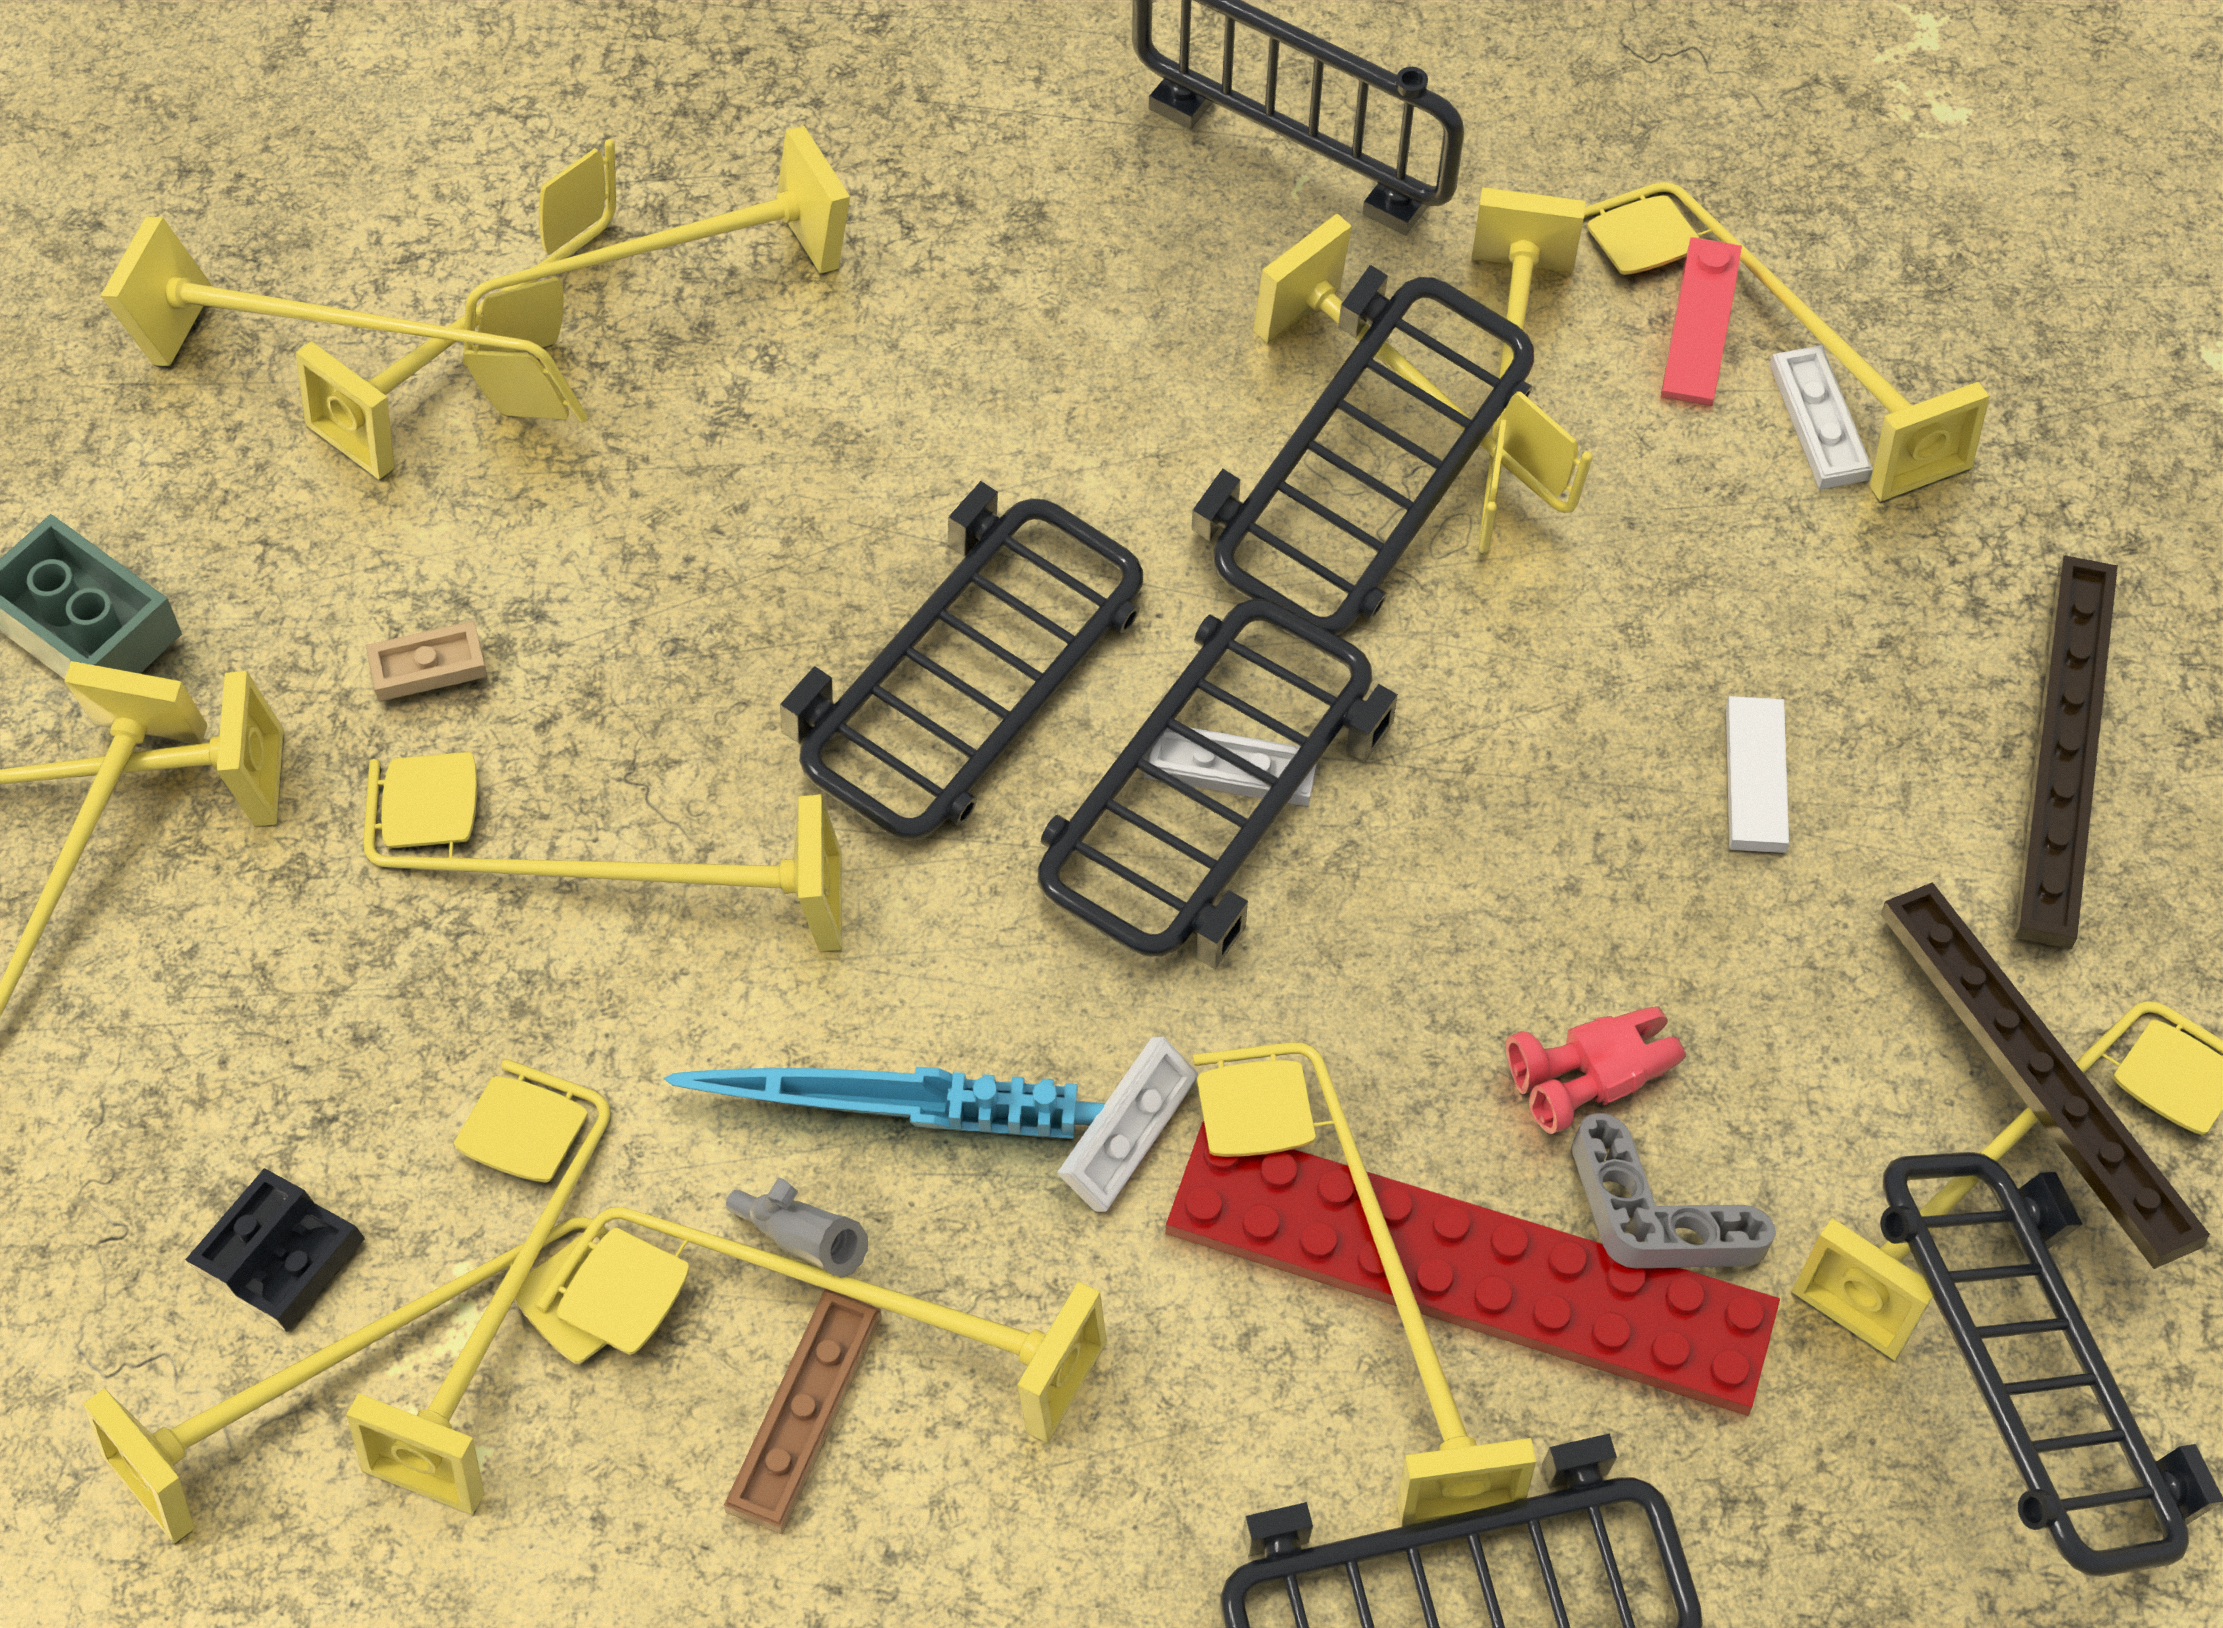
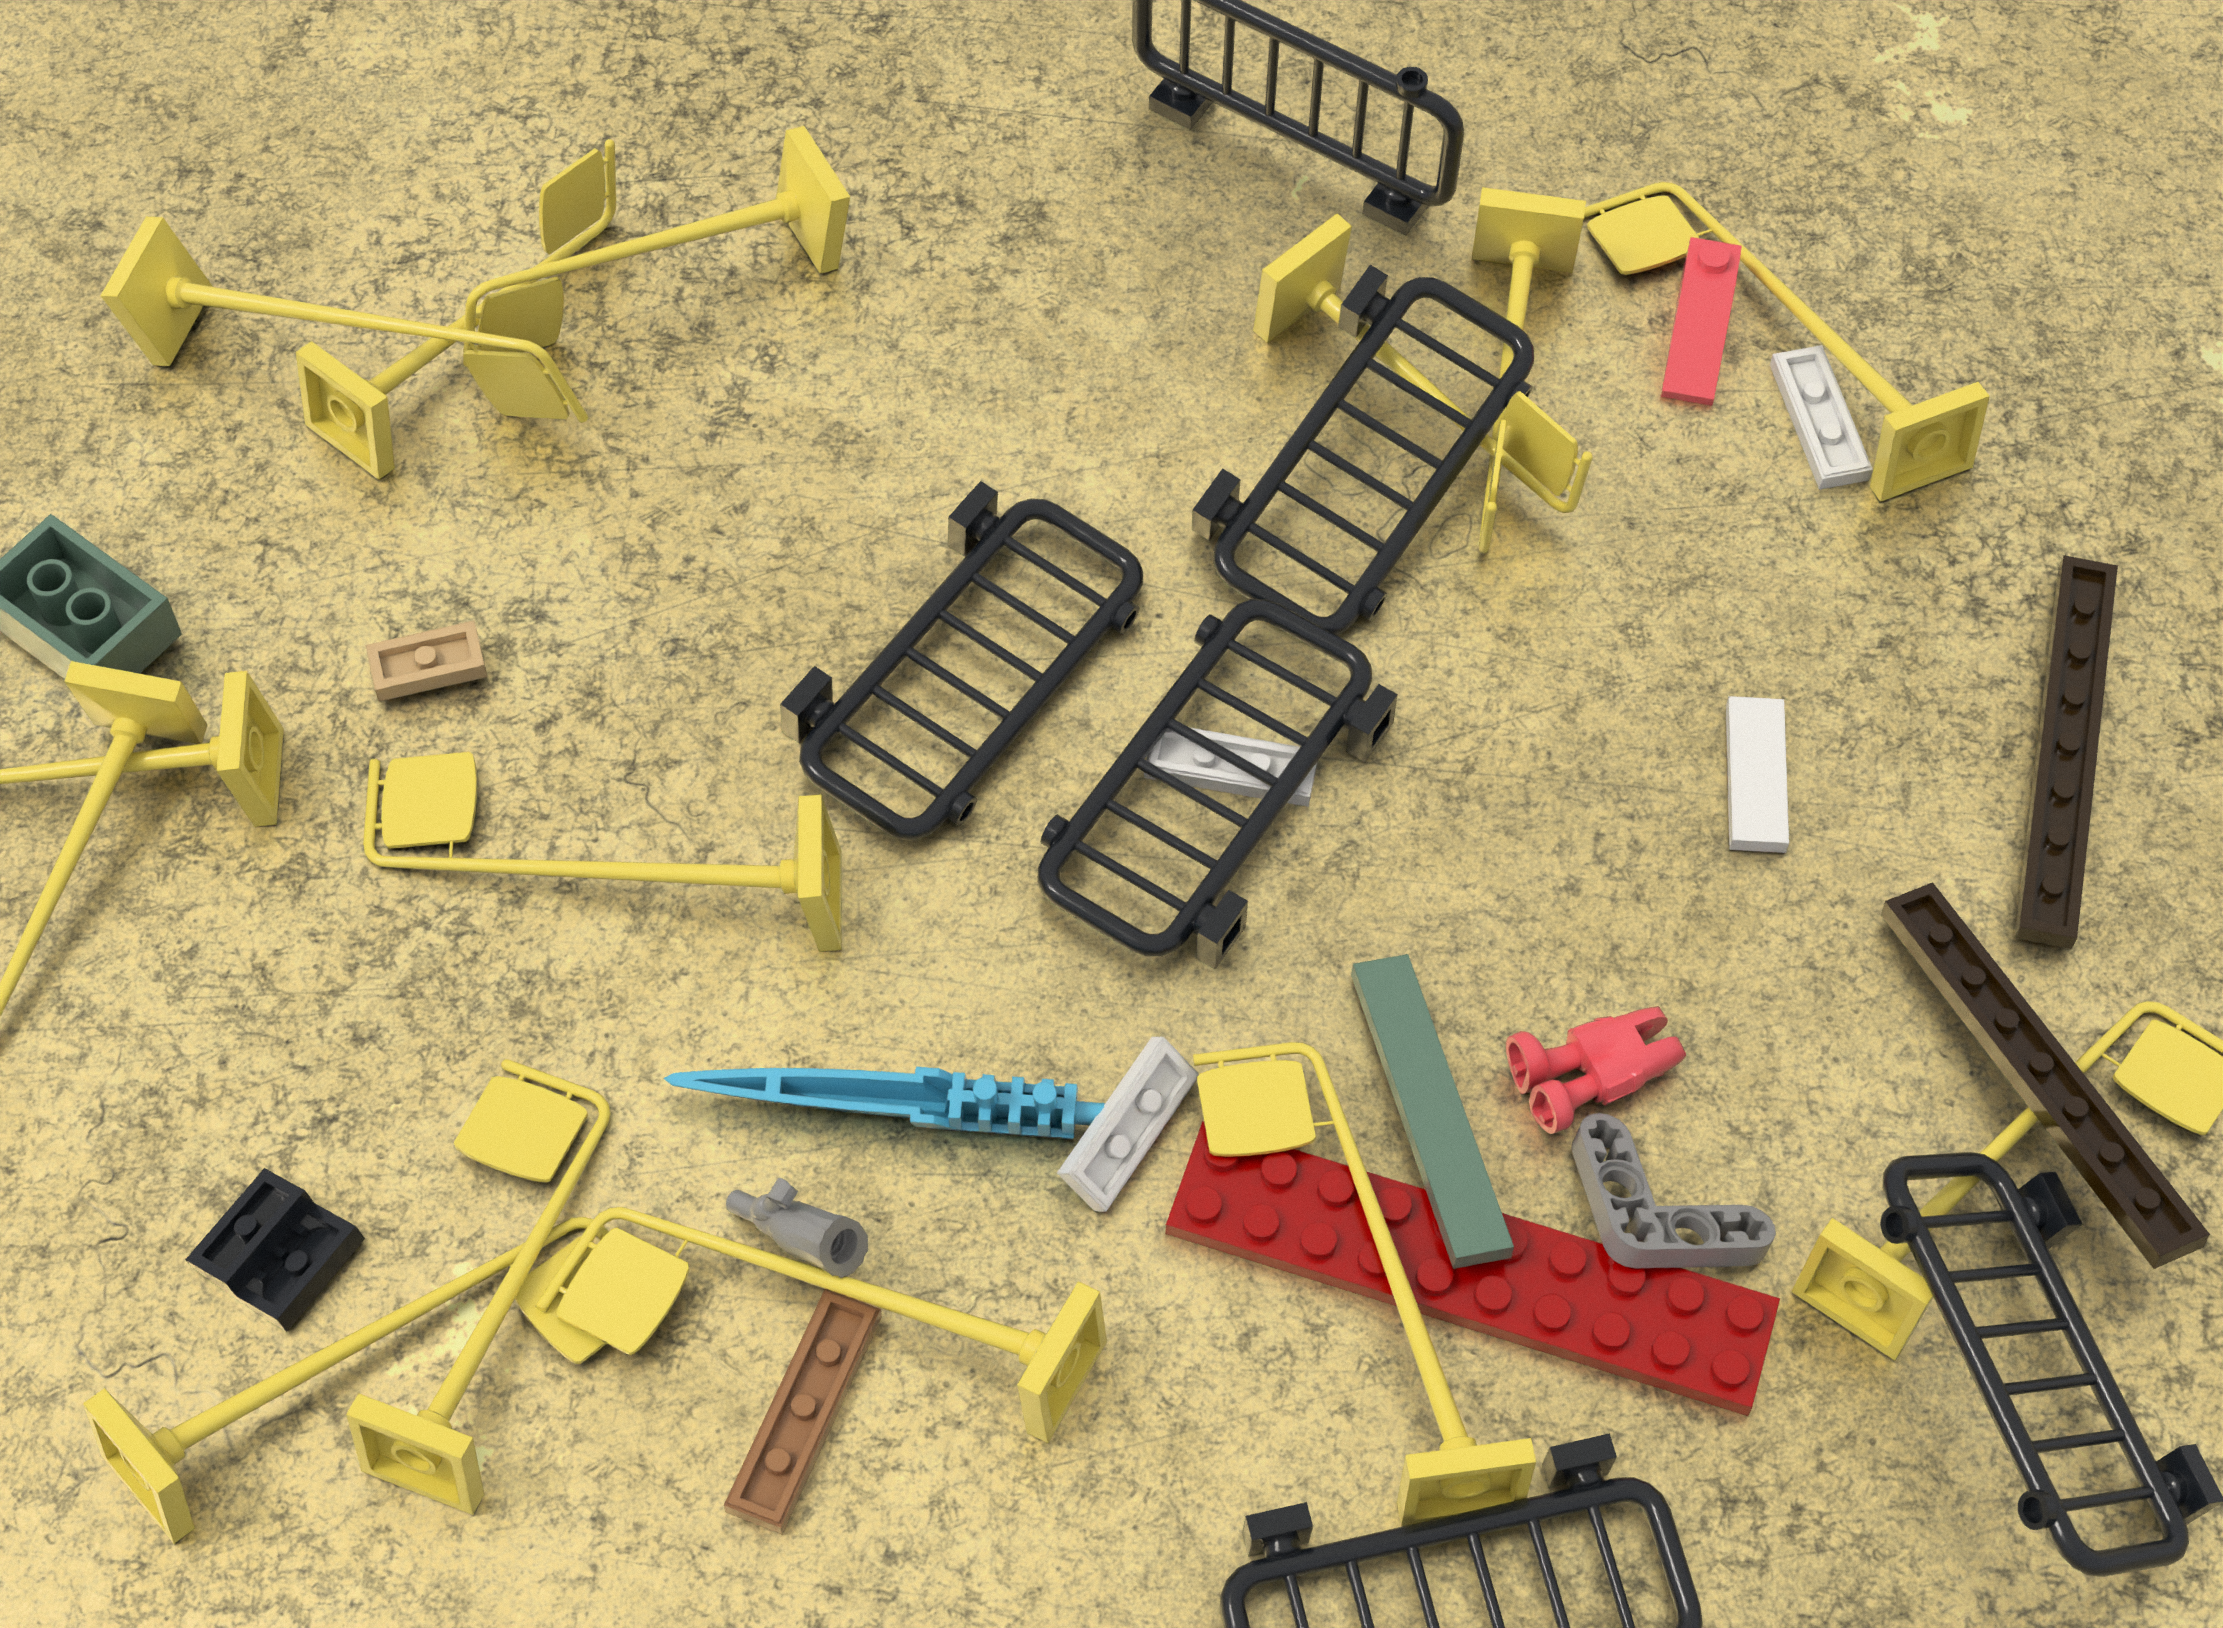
(1432, 1112): none -> sand green tile

